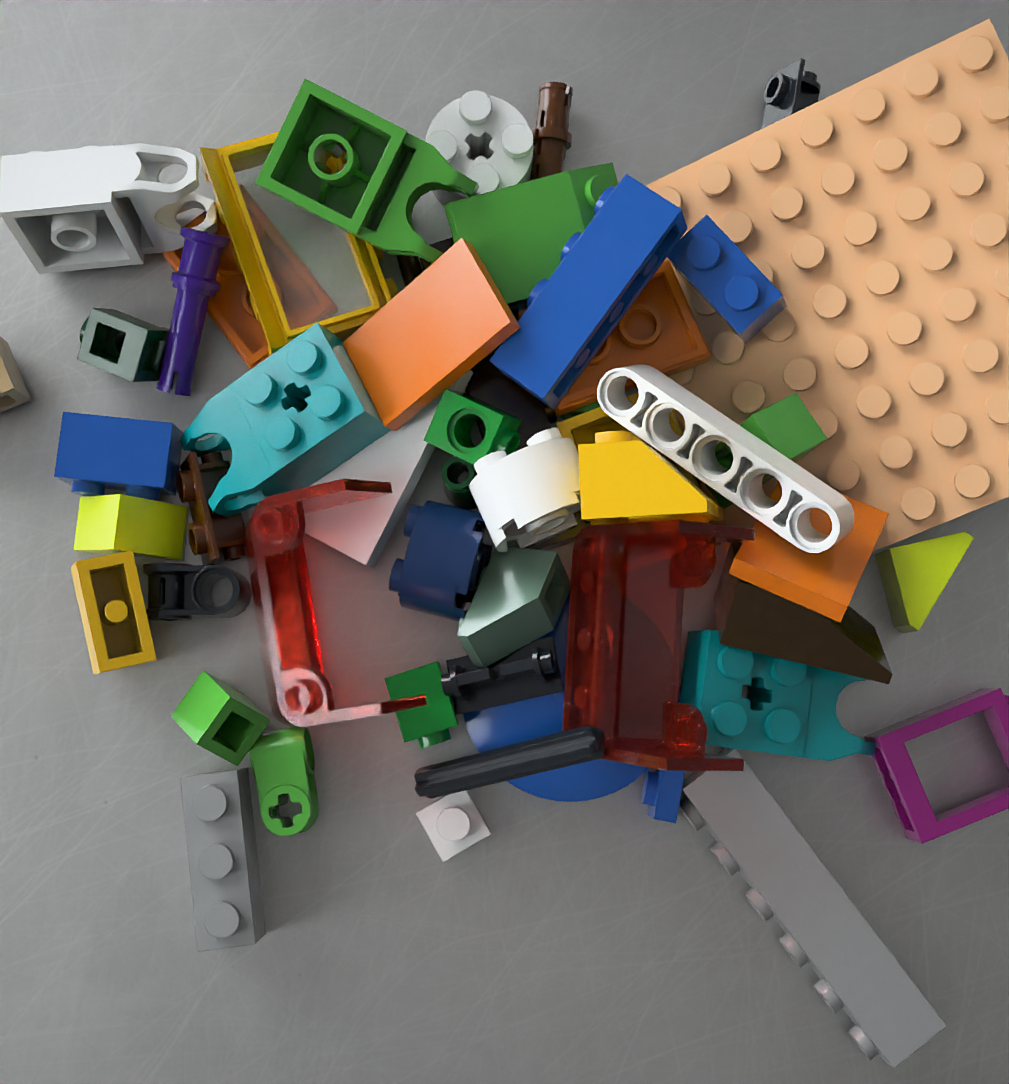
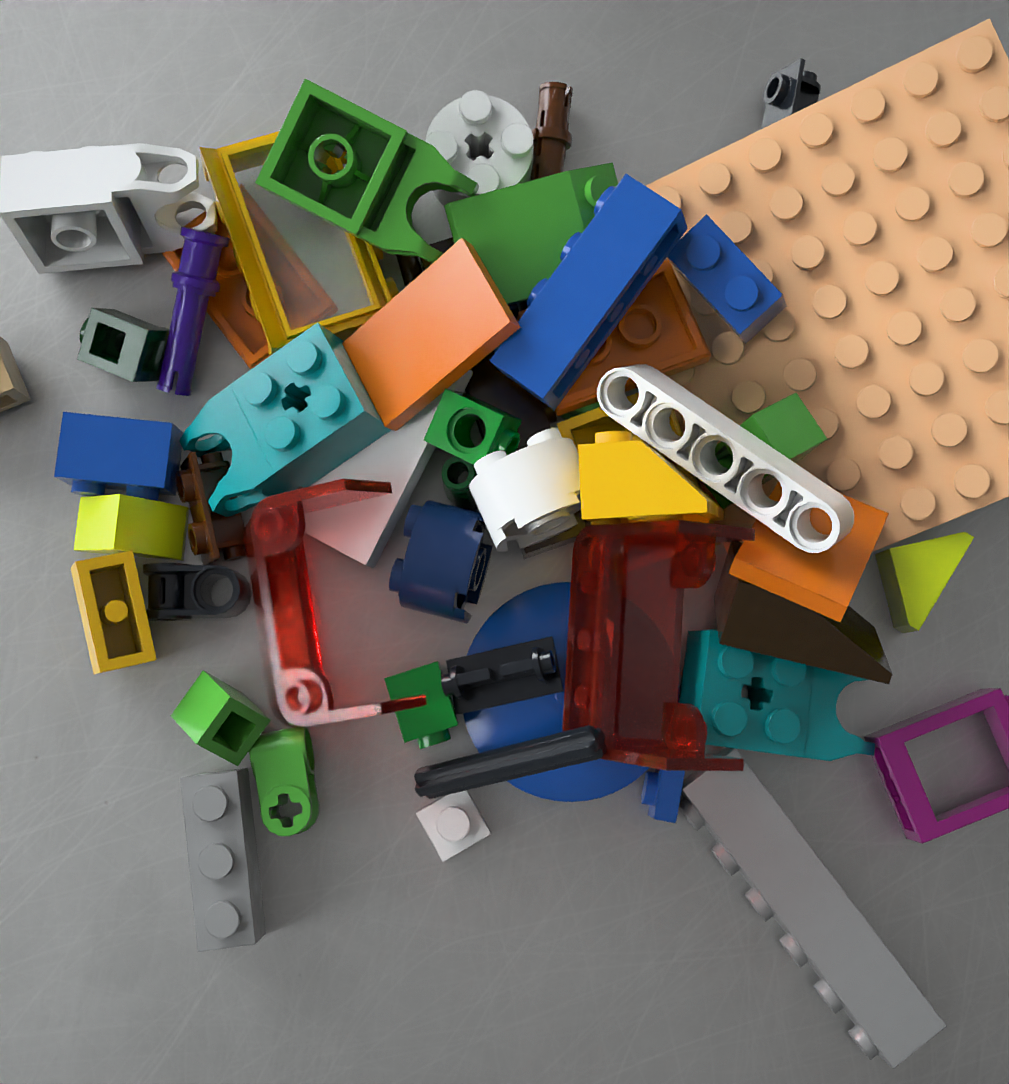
(514, 603): sand green slope -> none

